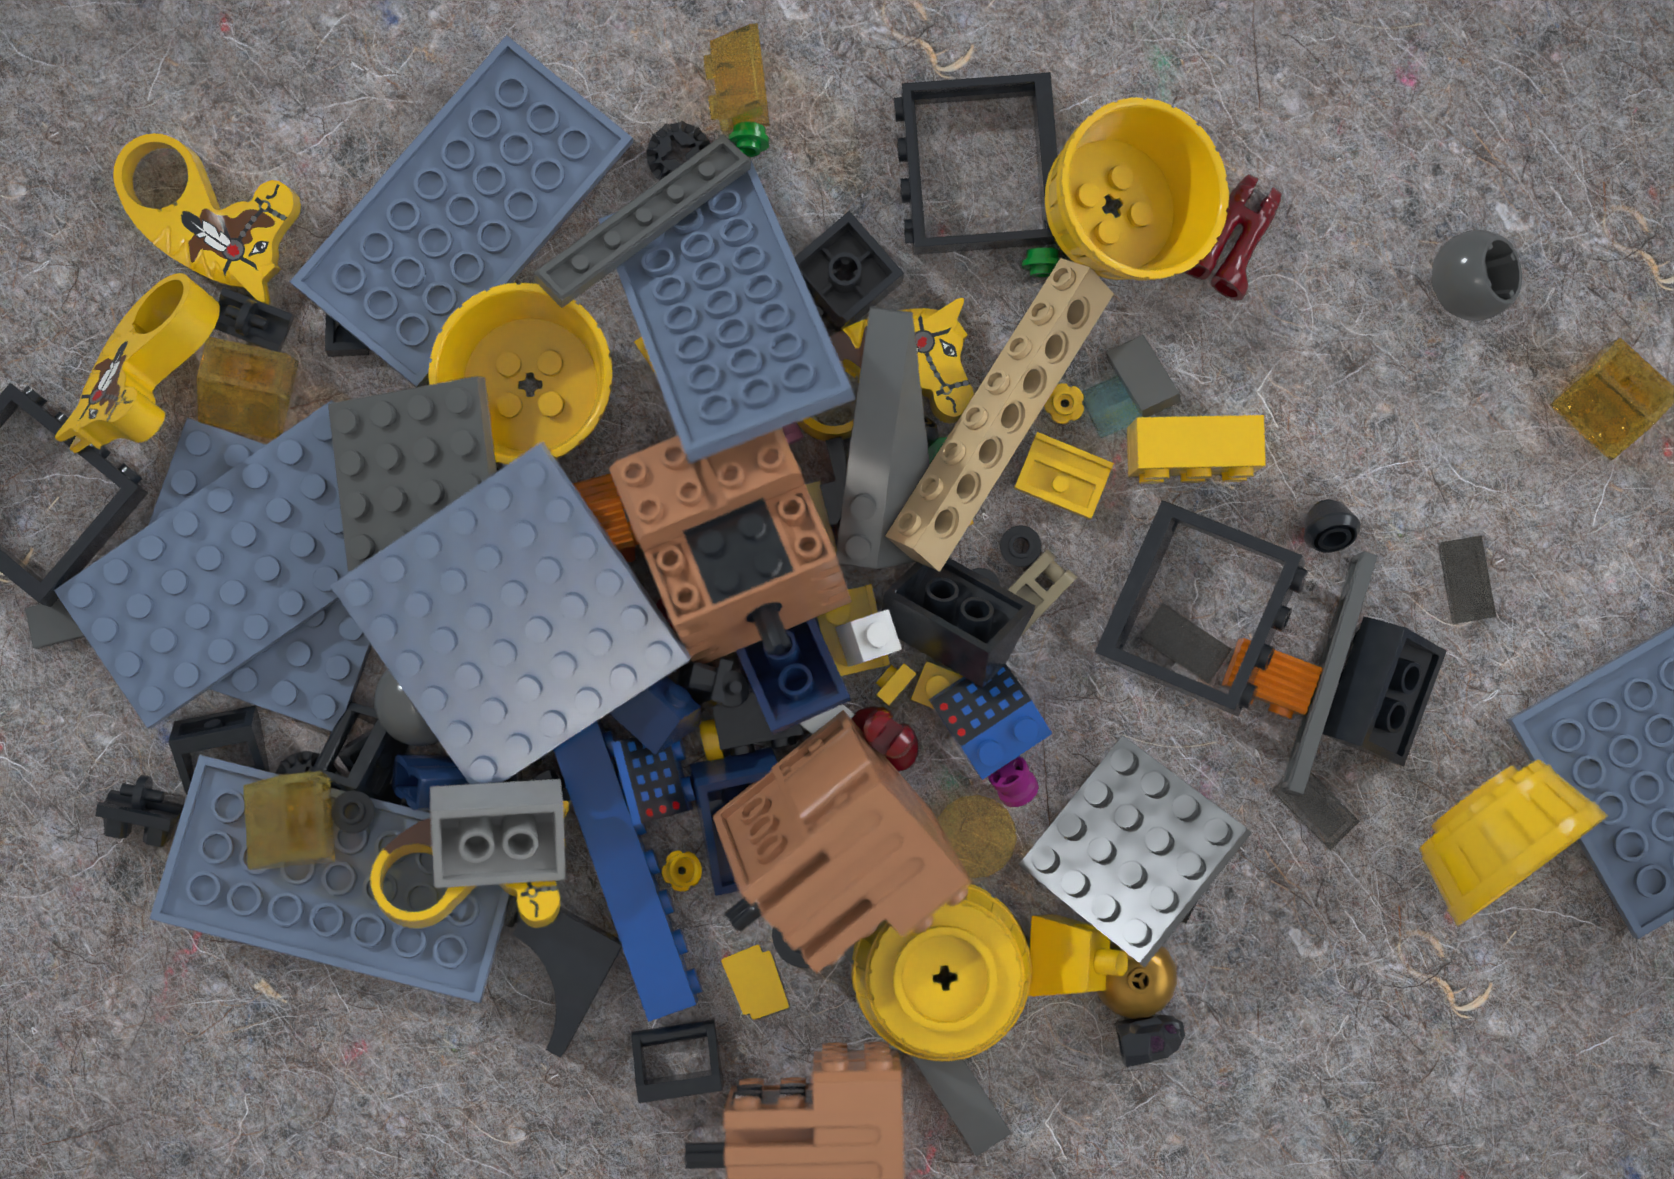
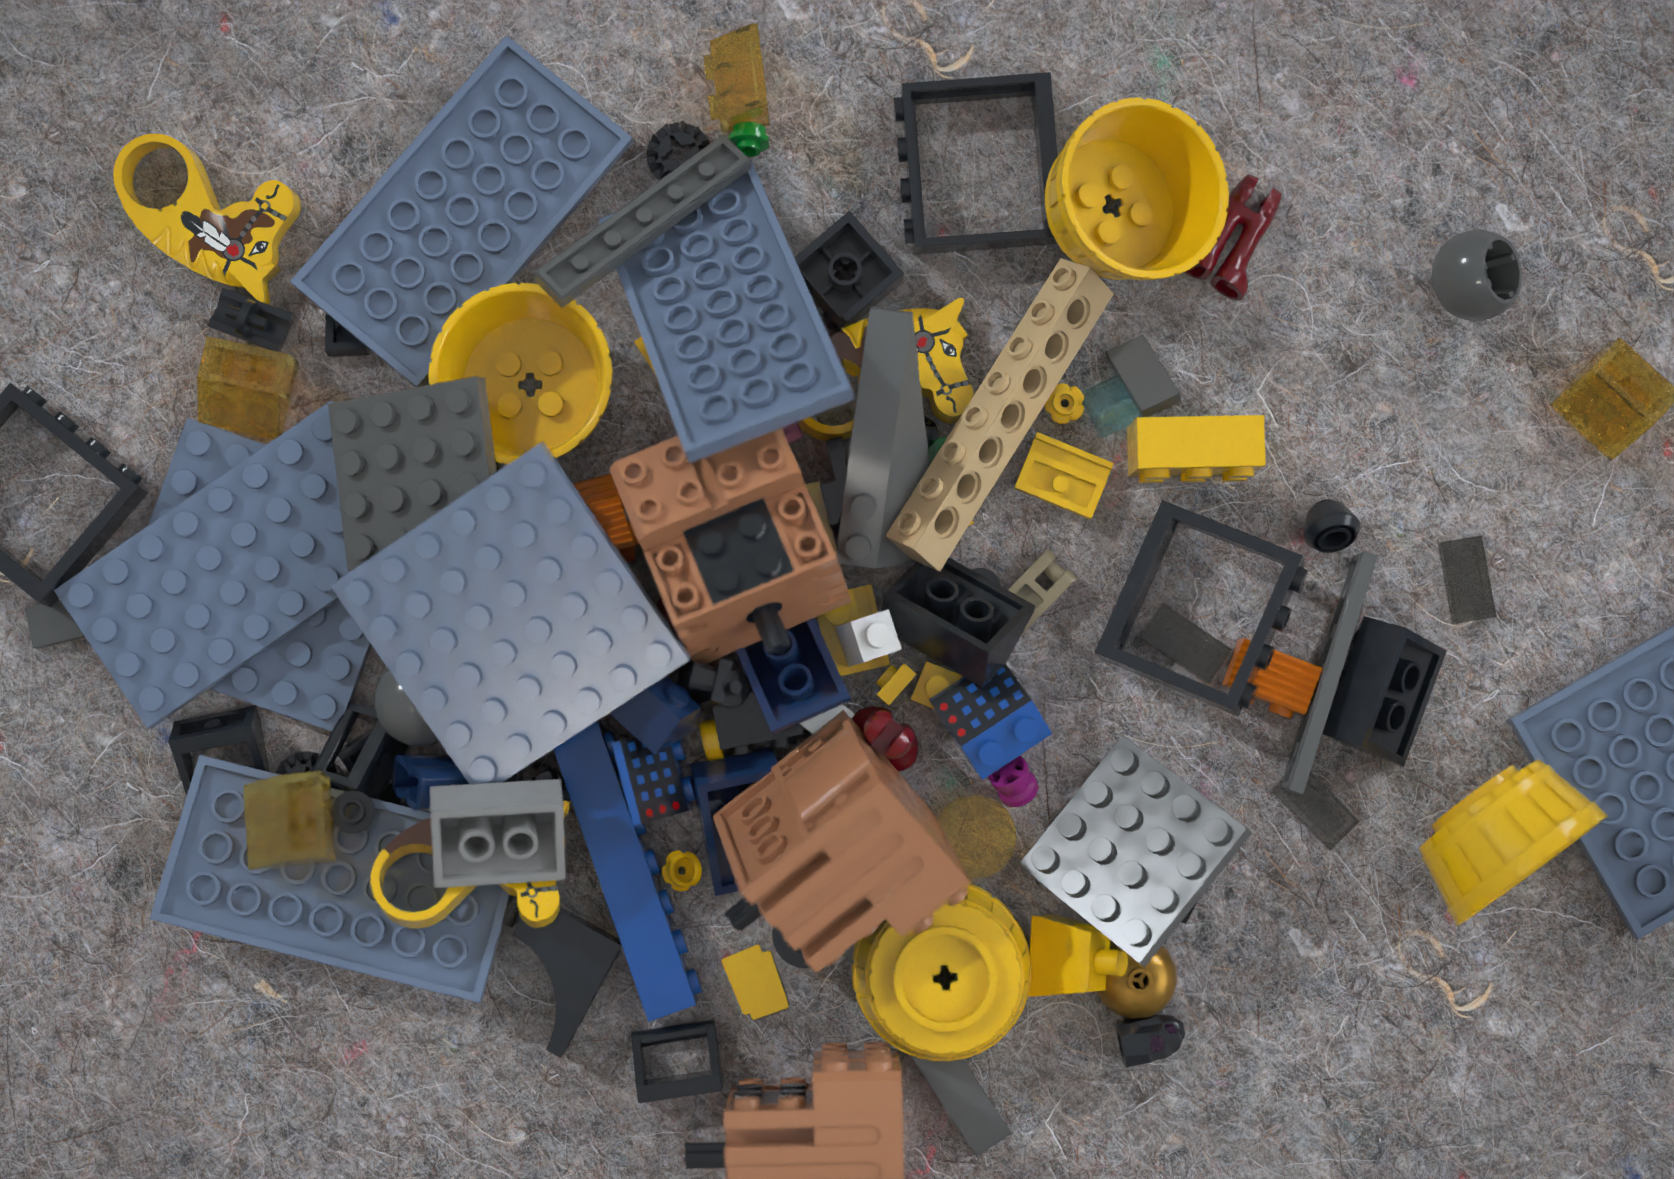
(139, 806): black hips -> none
(142, 351): yellow animal -> none
(1008, 552): black plate -> none
(1040, 261): green plate -> none

